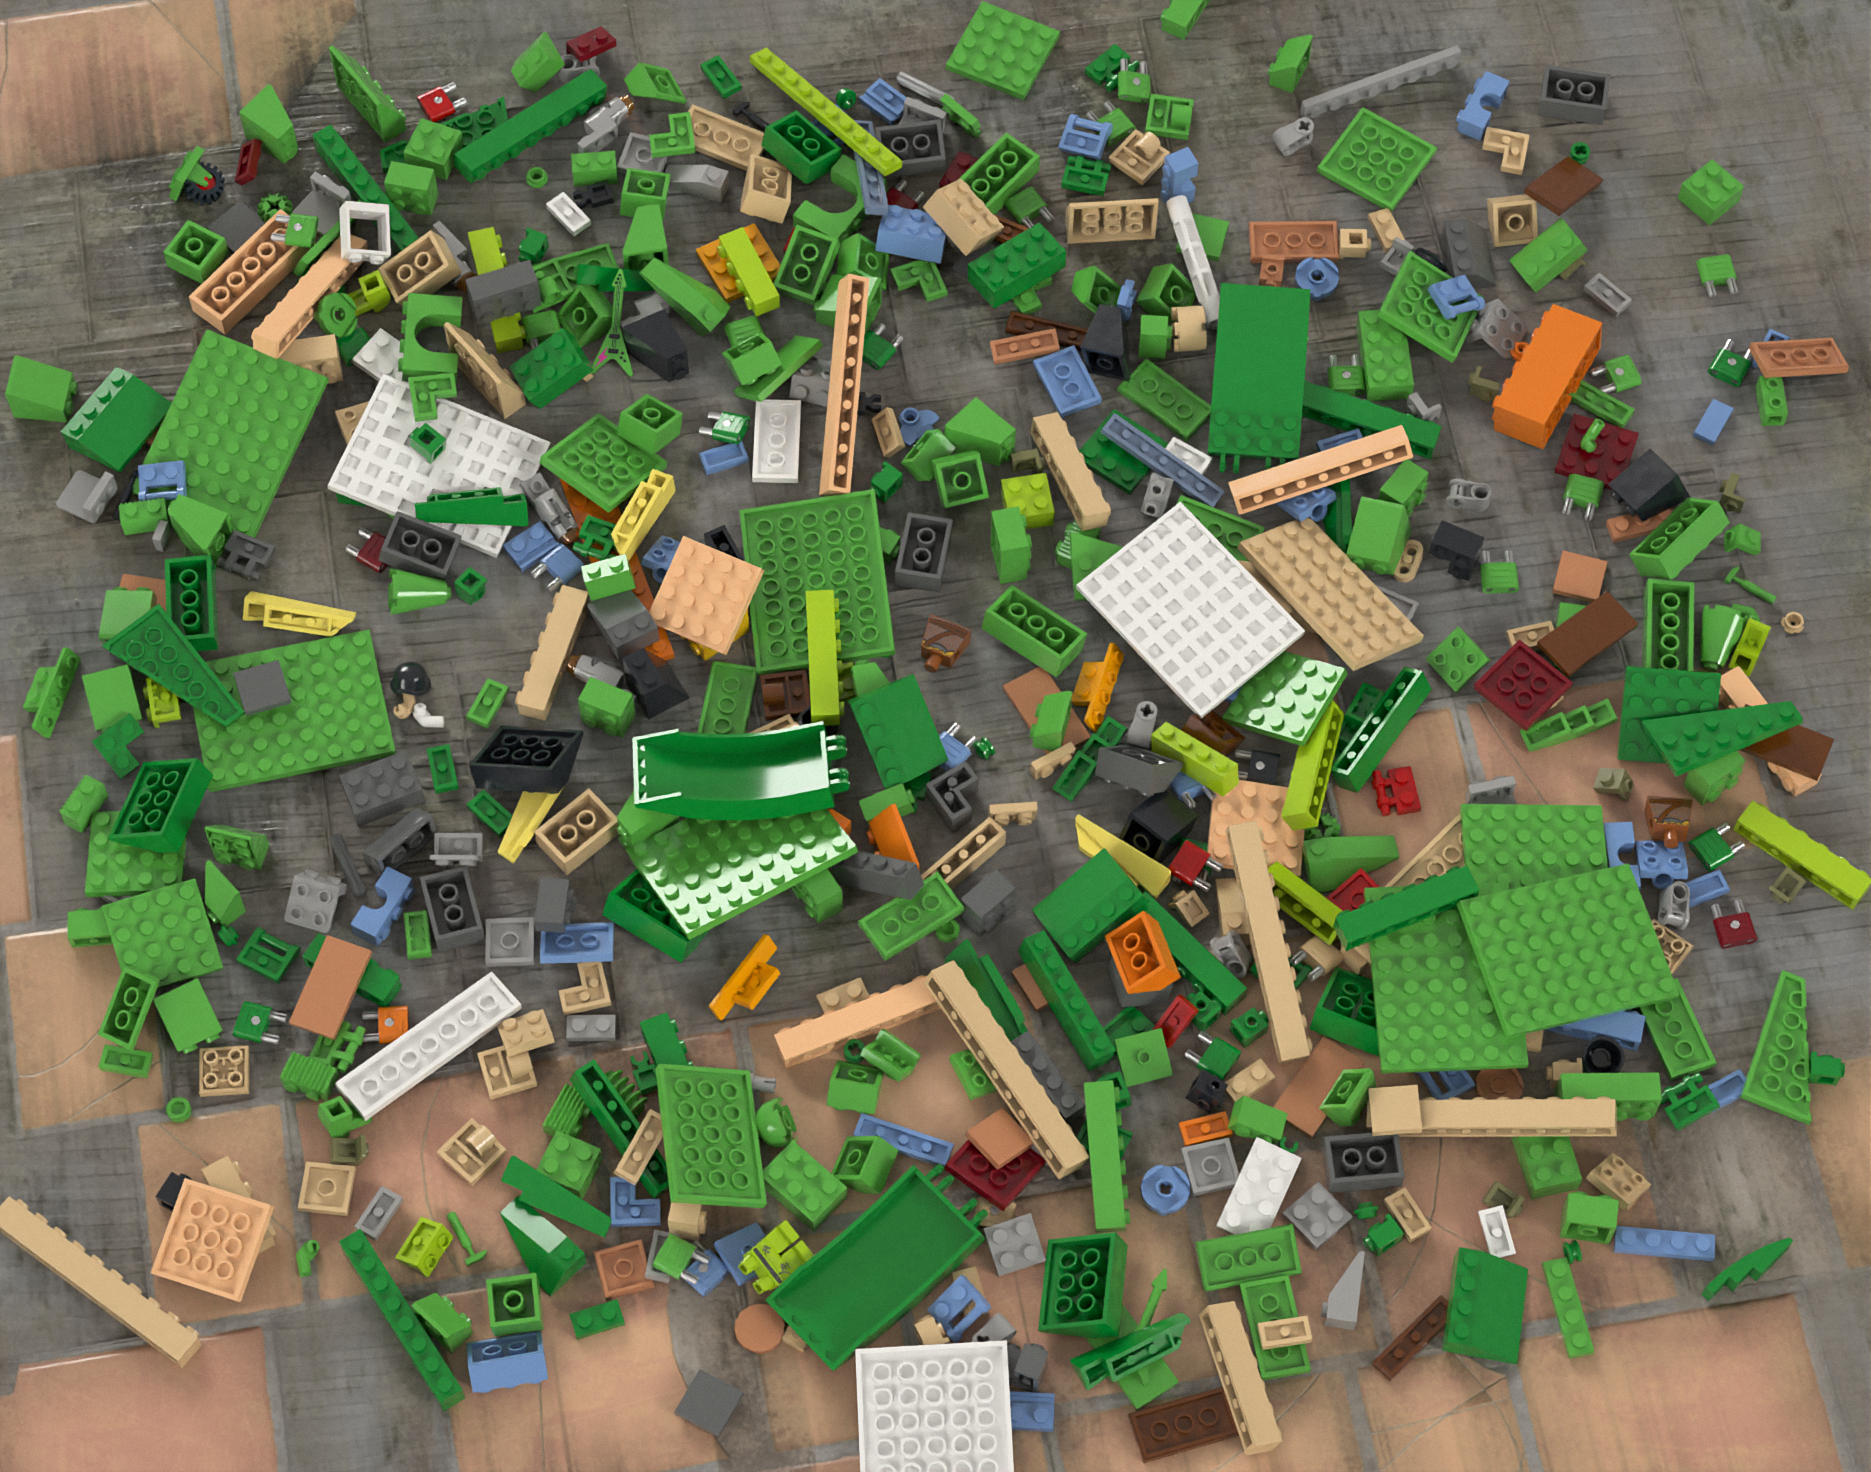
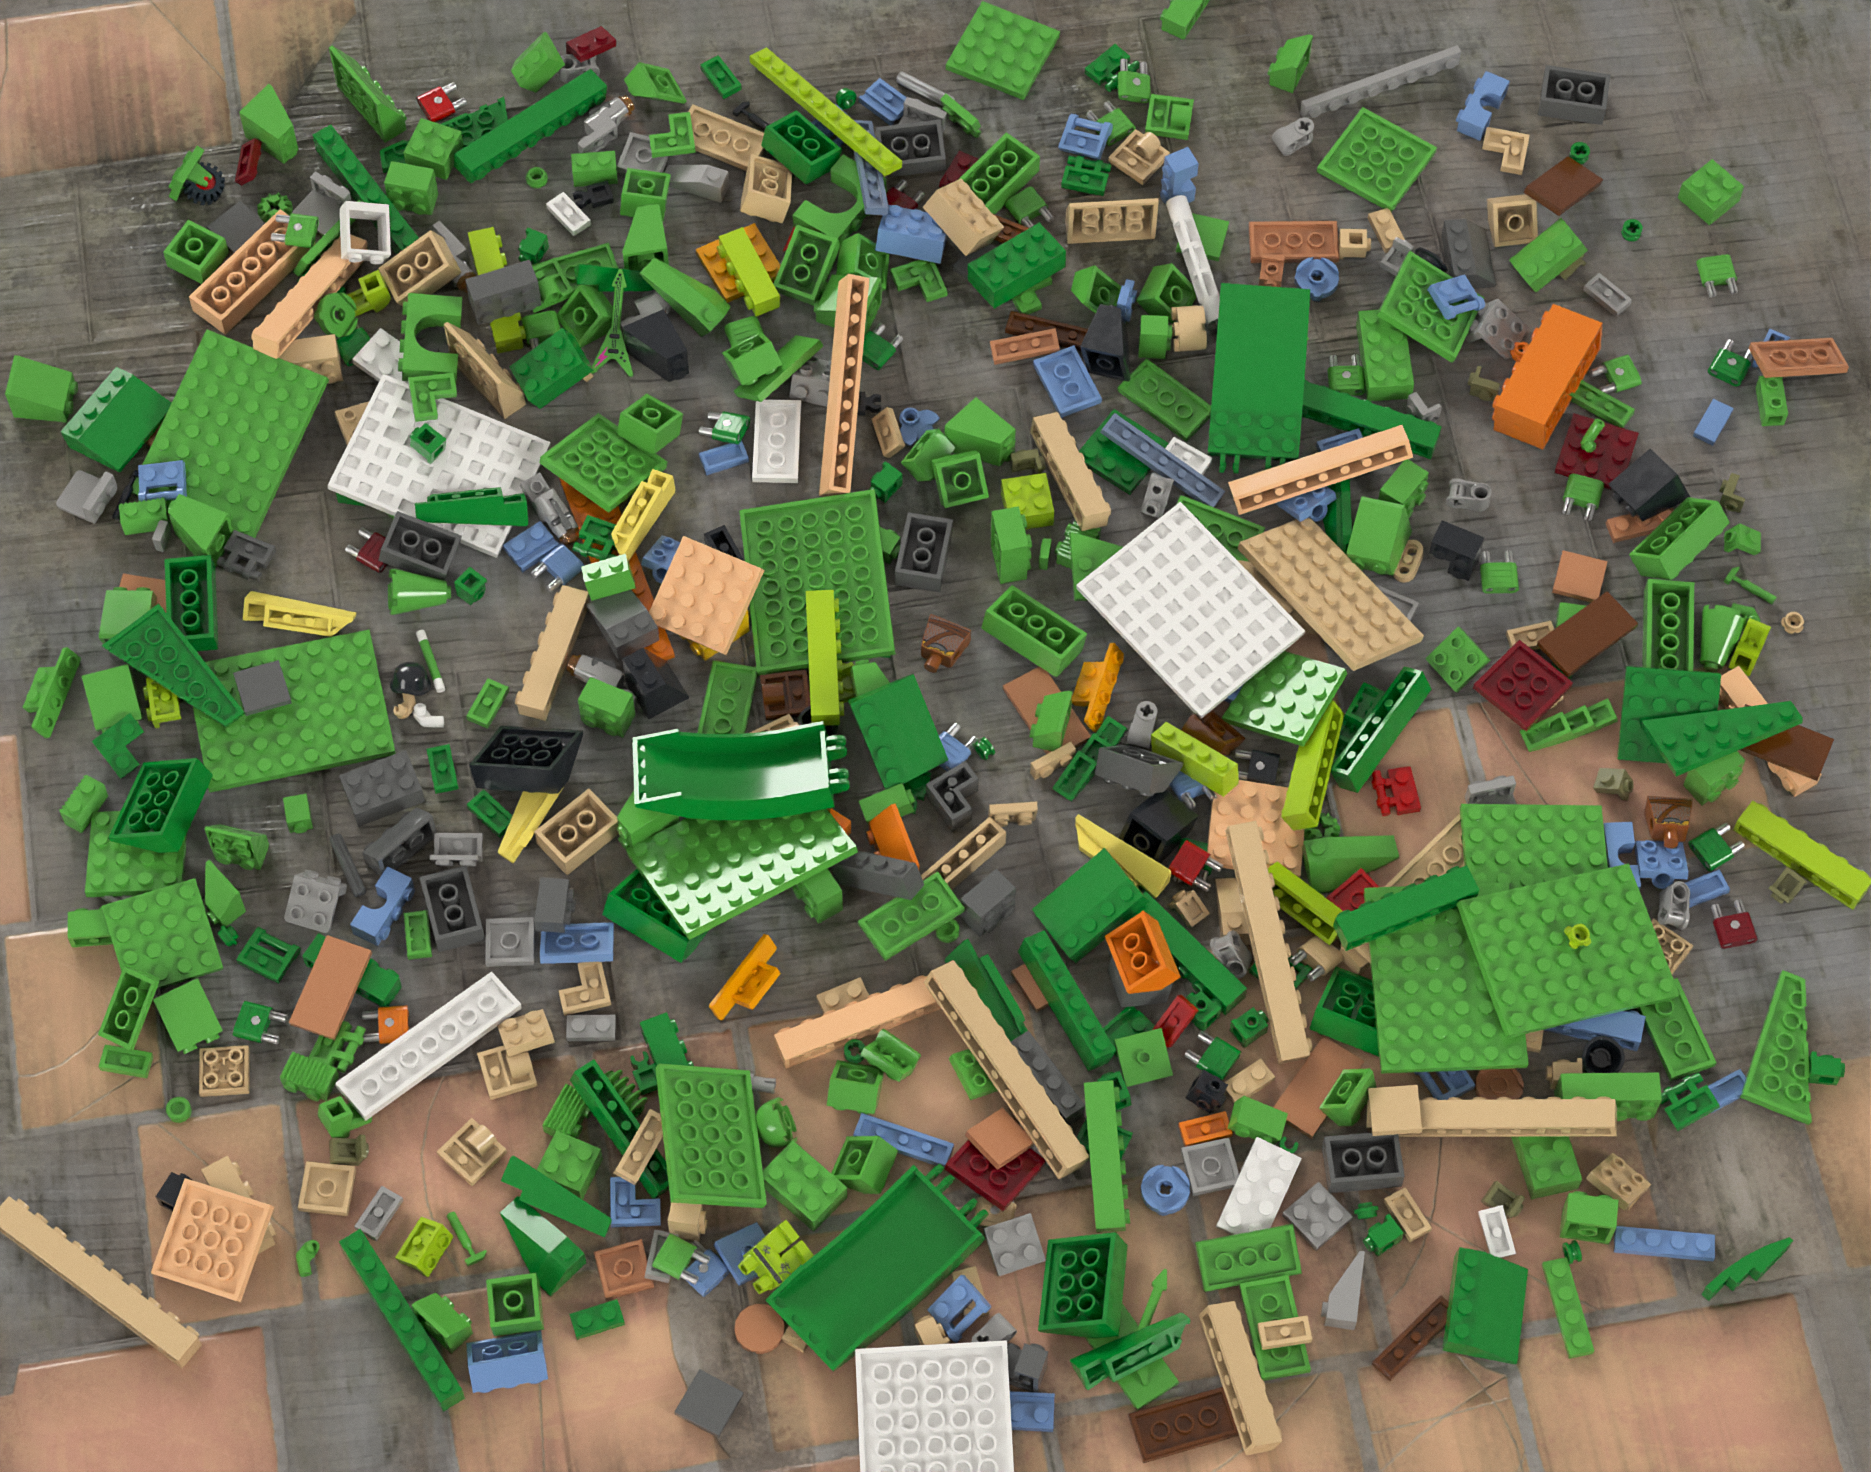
(298, 813): none -> bright green brick
(430, 660): none -> bright green bar
(1045, 553): none -> bright green tile
(1583, 933): none -> lime plate
(1631, 223): none -> green bush

